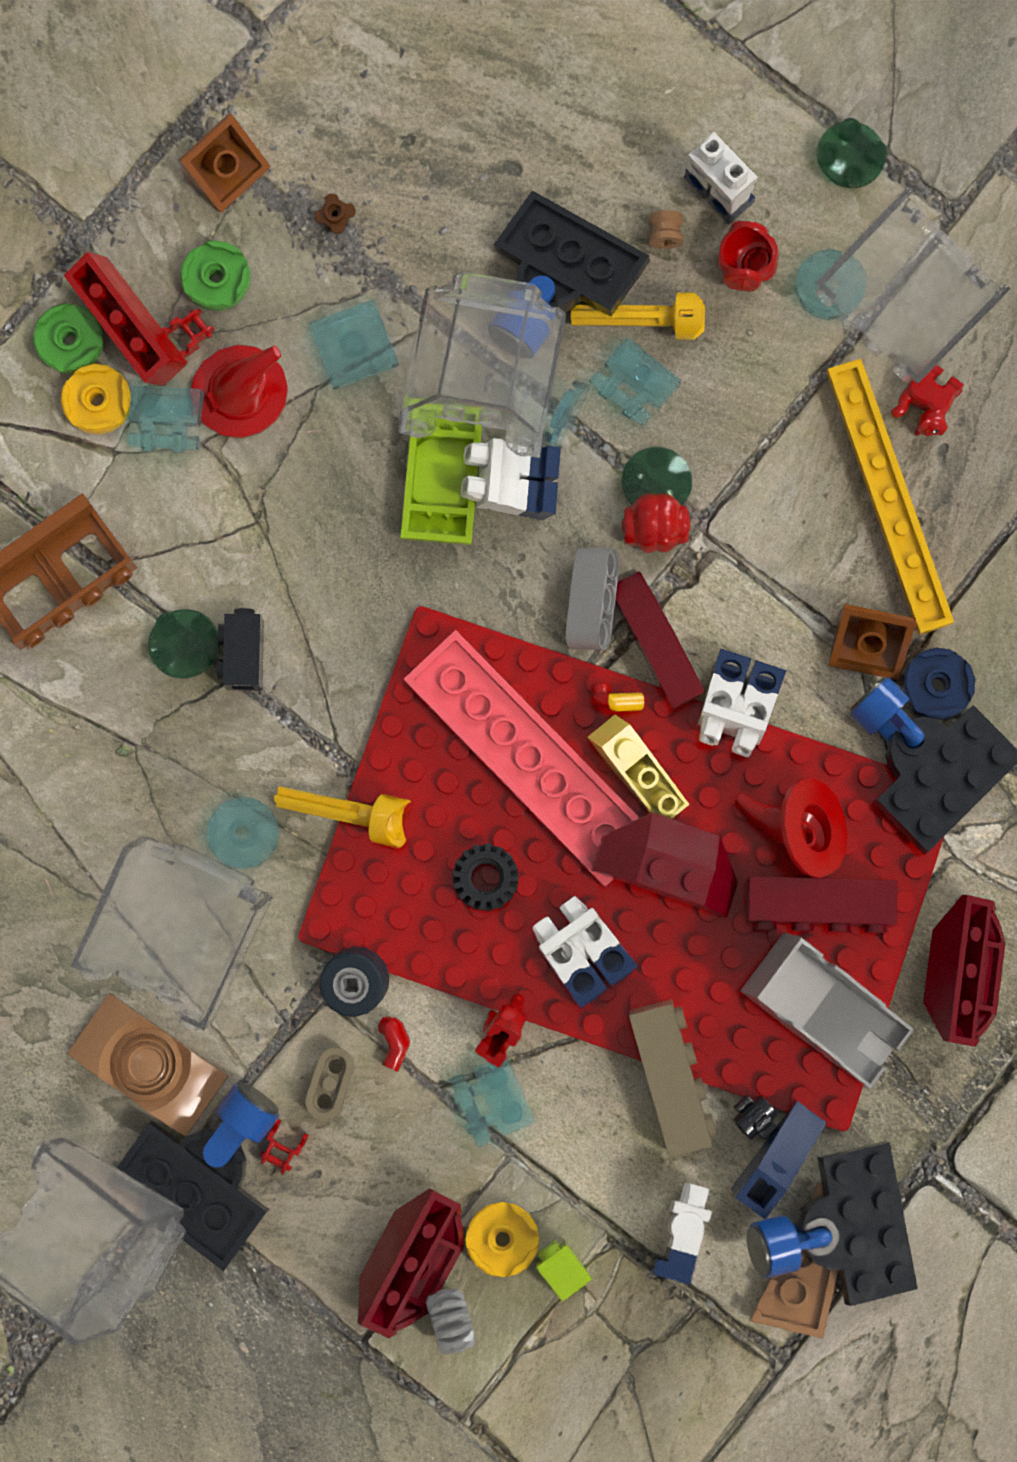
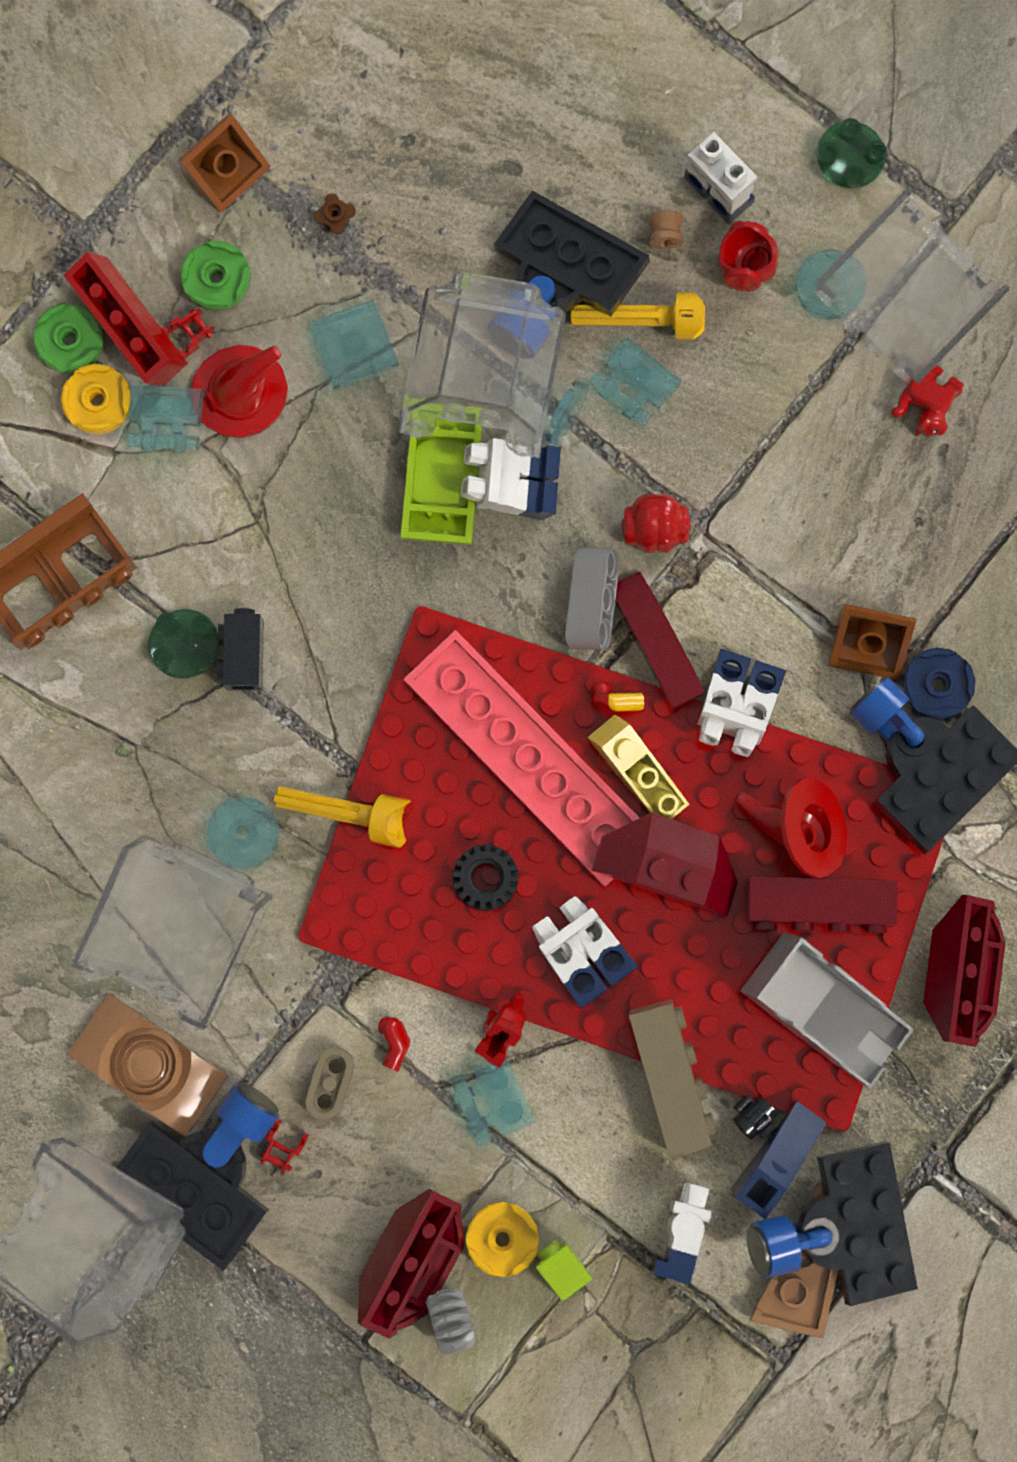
(364, 972): black wheel -> none
(656, 472): clear green dish -> none
(889, 496): yellow plate -> none

